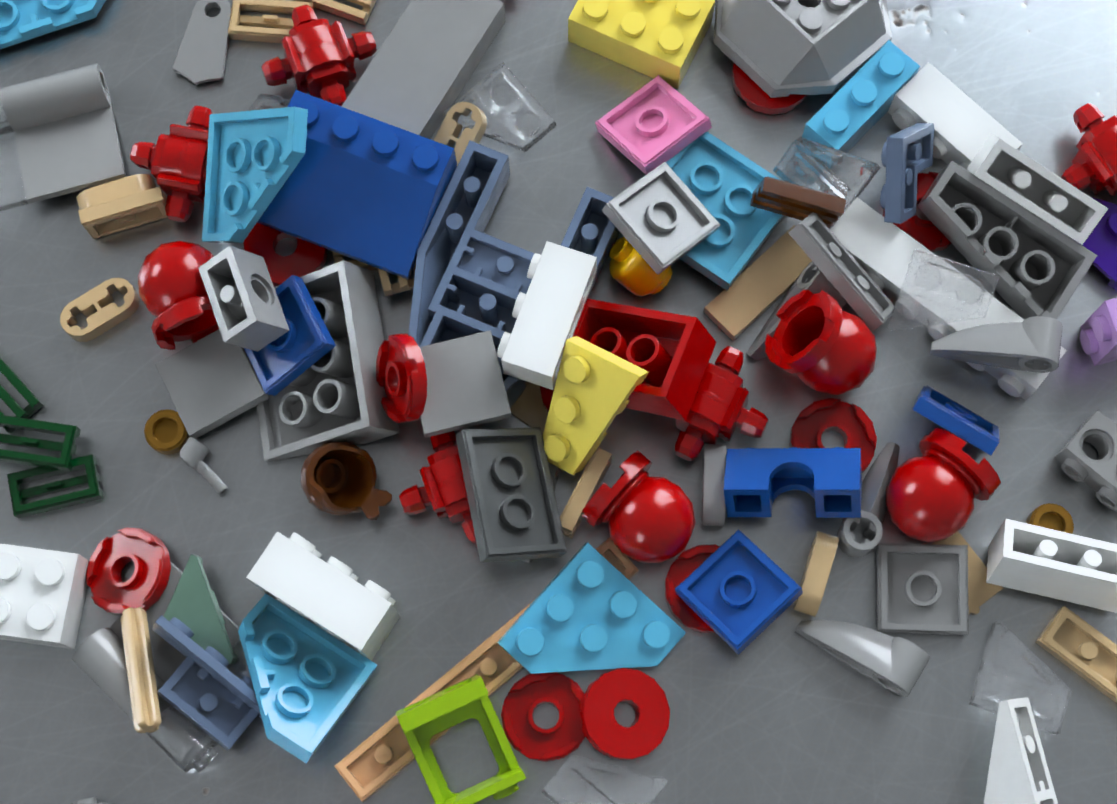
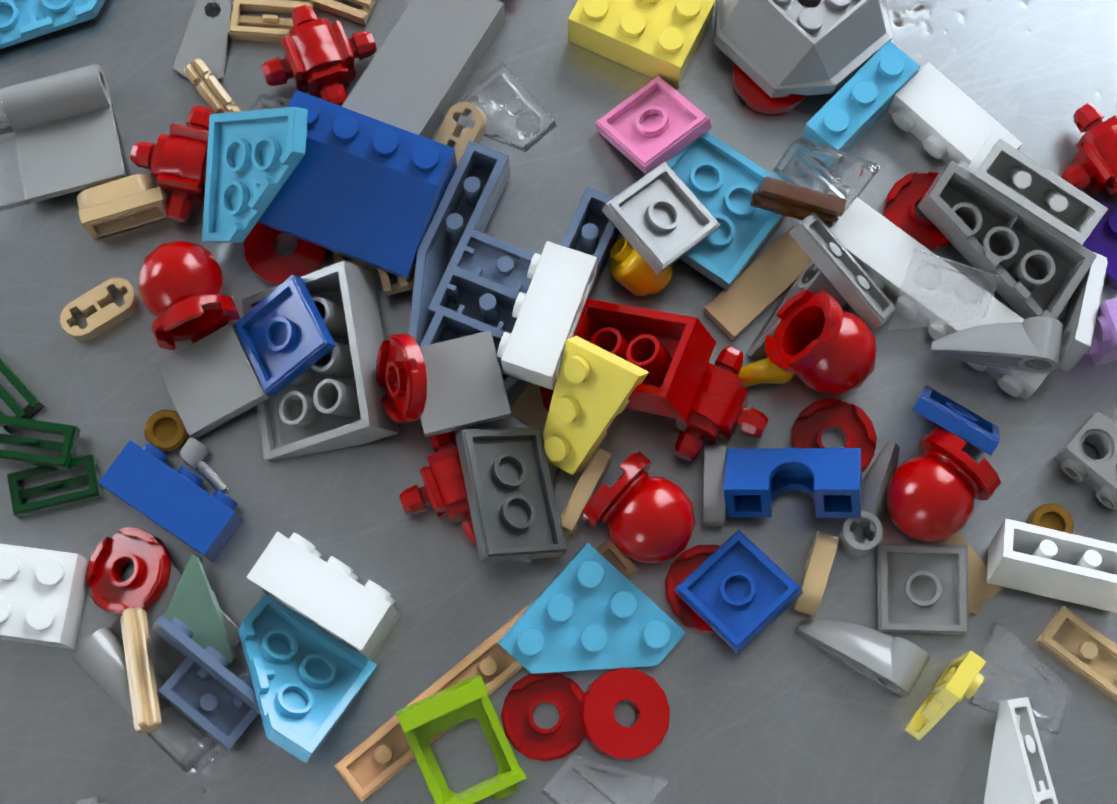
(173, 499): none -> blue brick
(209, 87): none -> tan axle
(243, 299): light grey brick -> none
(342, 481): reddish brown hat -> none
(763, 372): none -> yellow arm
(904, 157): sand blue plate -> none
(957, 682): none -> light yellow wing
(1082, 315): none -> light grey tile

